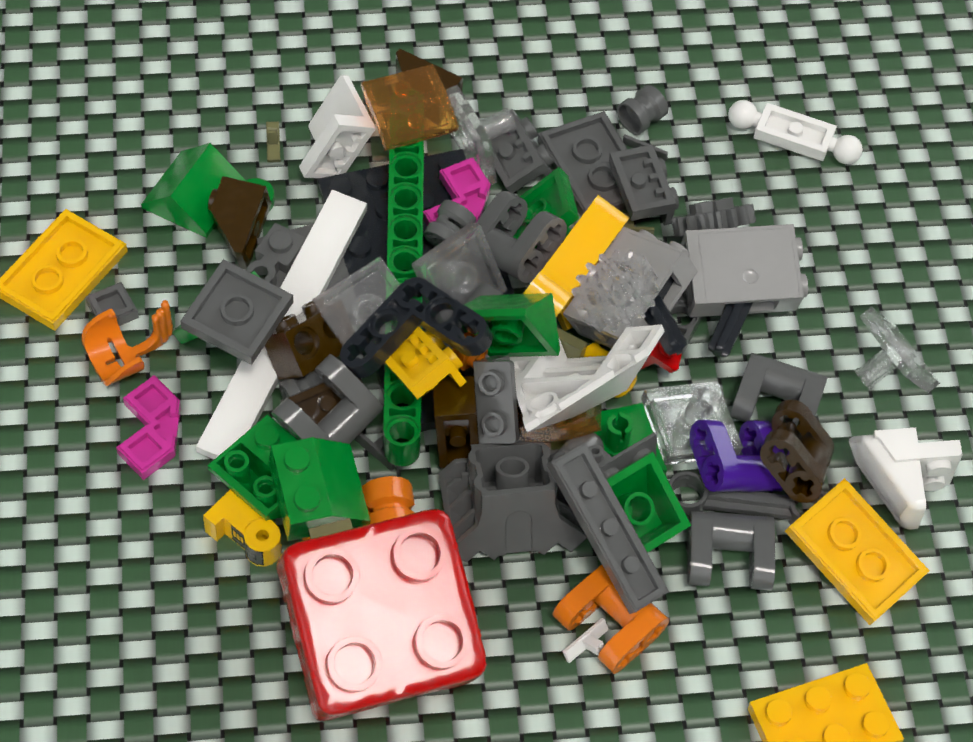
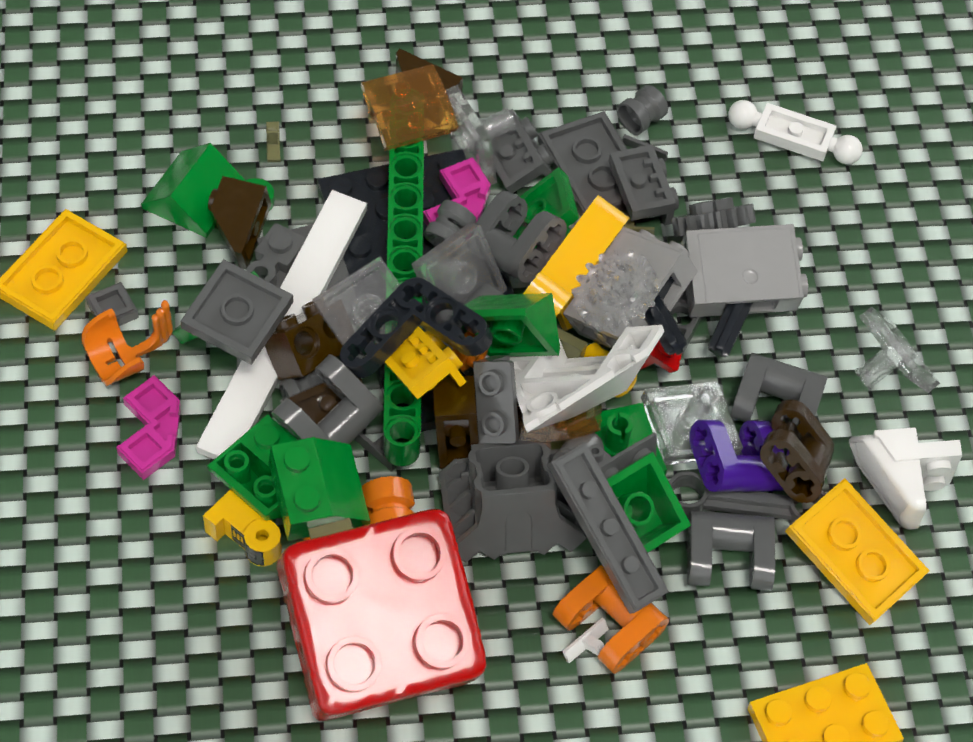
(339, 132): white bracket -> none

